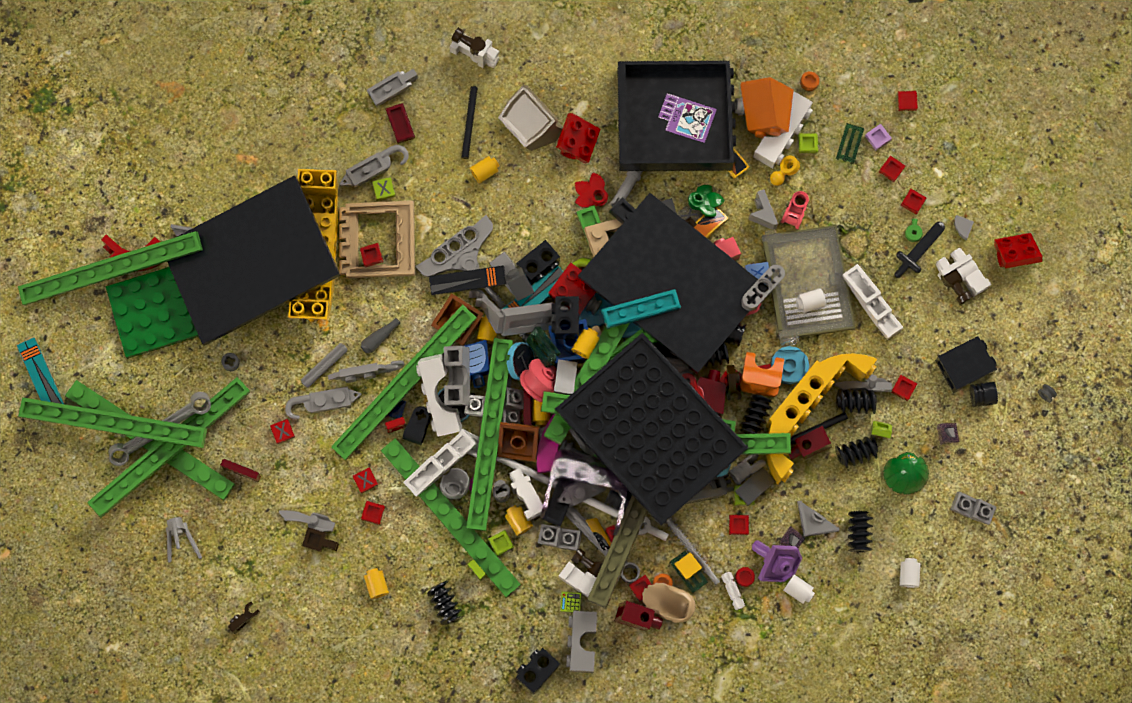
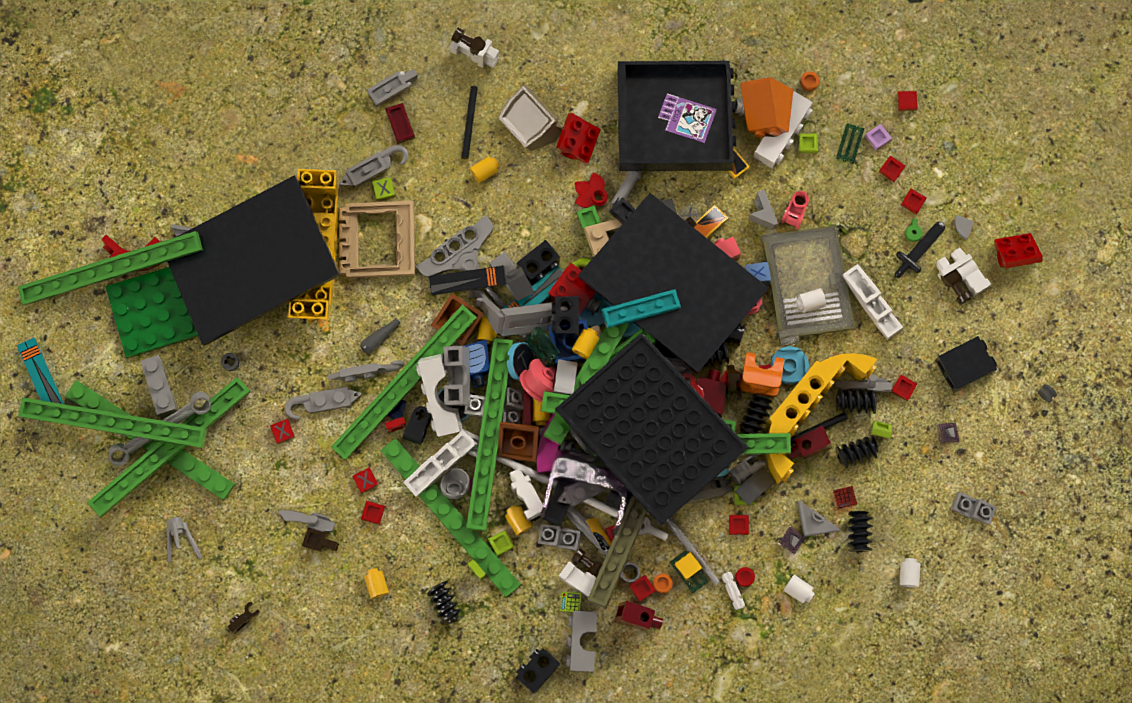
(159, 387): none -> light grey arch
(240, 470): dark red tile -> none
(324, 365): light grey axle -> none
(371, 255): red tile -> none
(504, 495): light grey hinge -> none
(669, 602): tan hair -> none
(705, 200): green plate -> none
(749, 294): light grey beam -> none
(778, 177): yellow plate -> none
(779, 561): medium lavender piece -> none
(845, 497): none -> clear red tile
(906, 473): green hair -> none
(983, 394): black piece -> none

